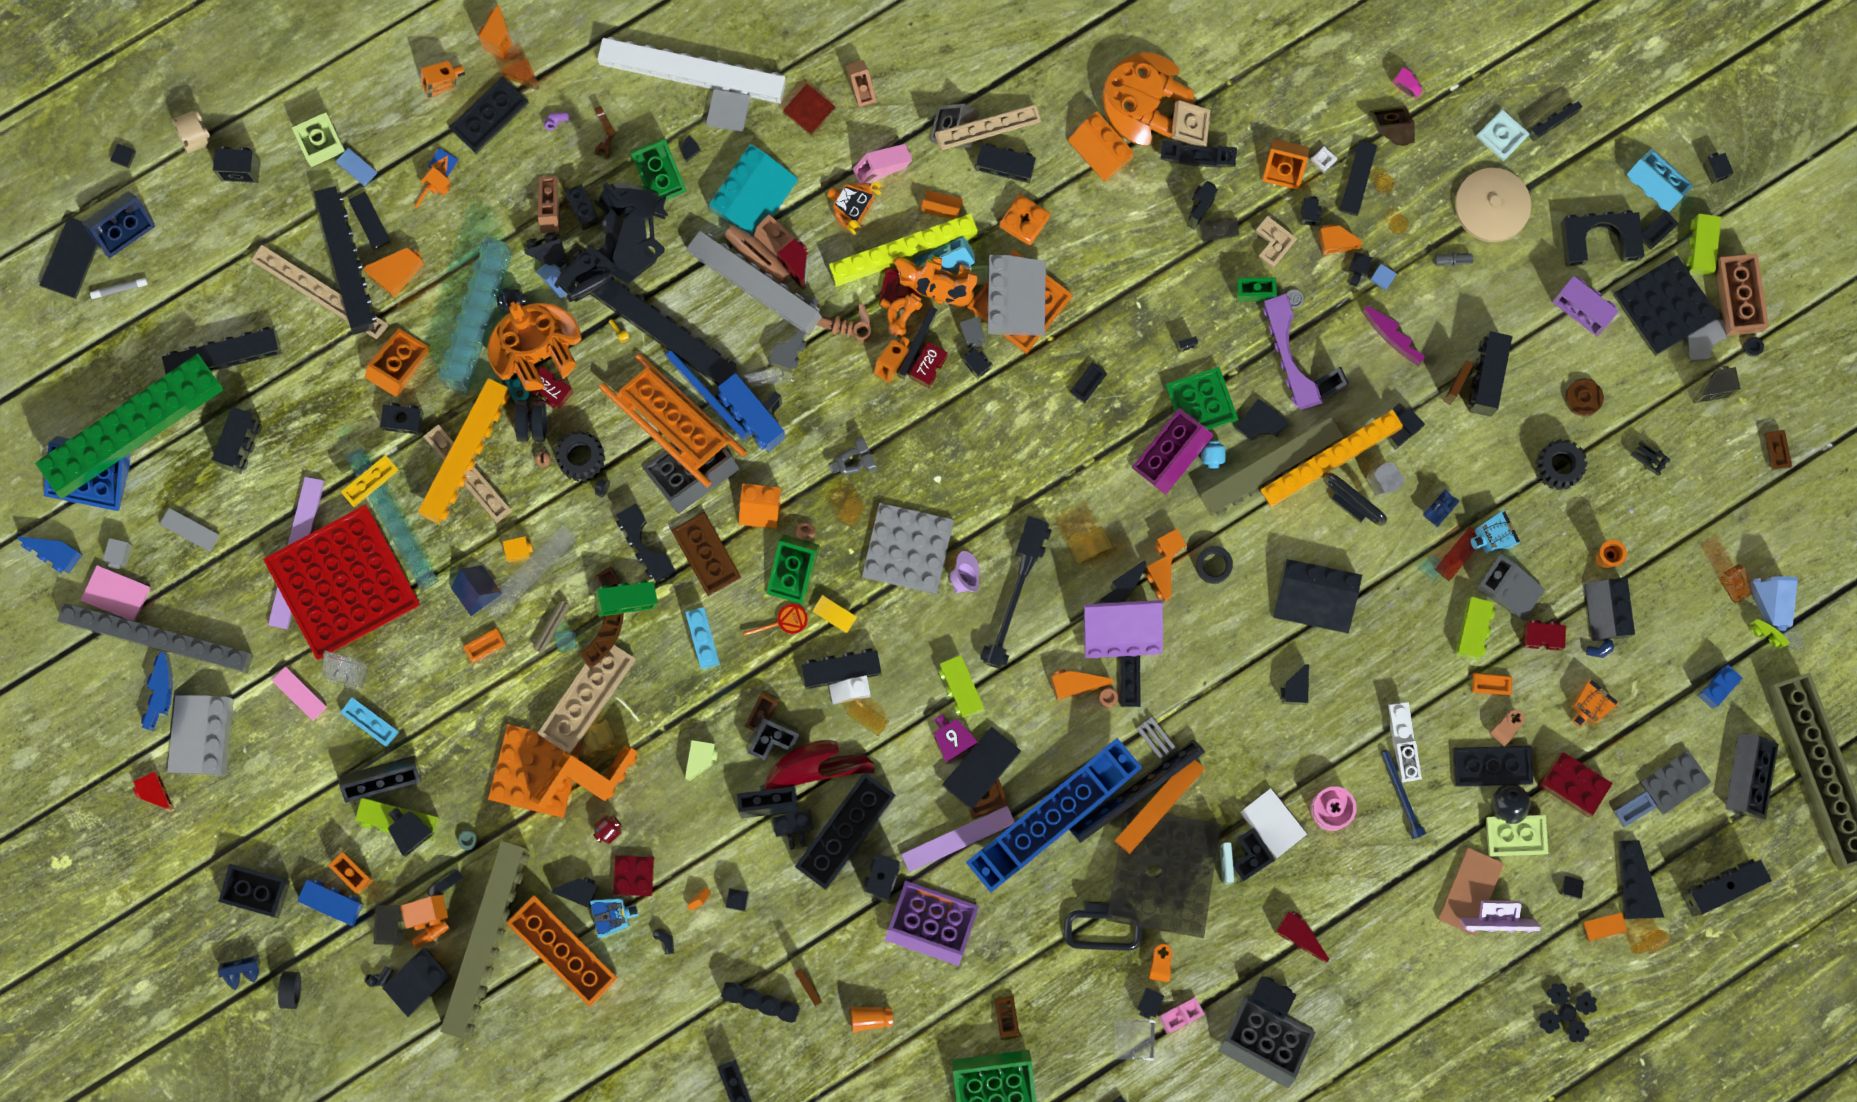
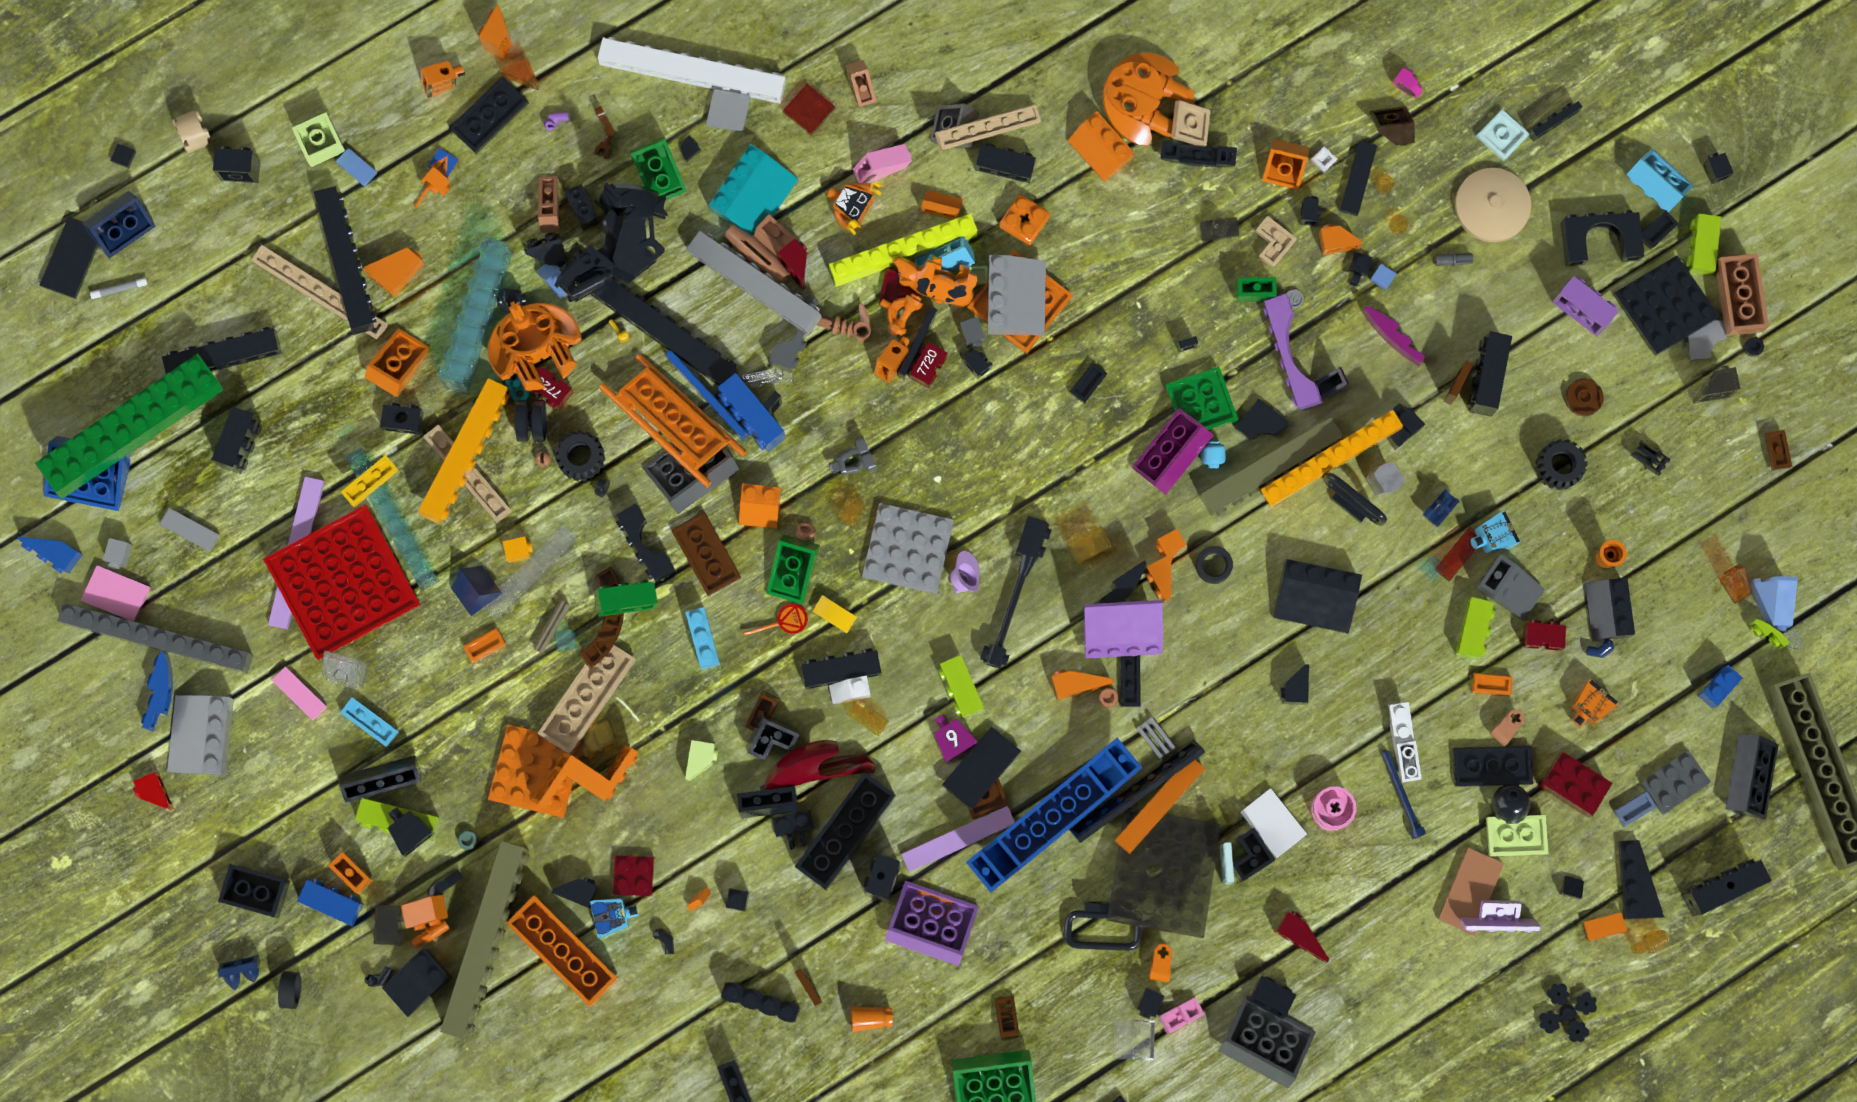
(369, 220): black tile -> none
(607, 829): dark red head -> none
(1203, 199): black plate -> none

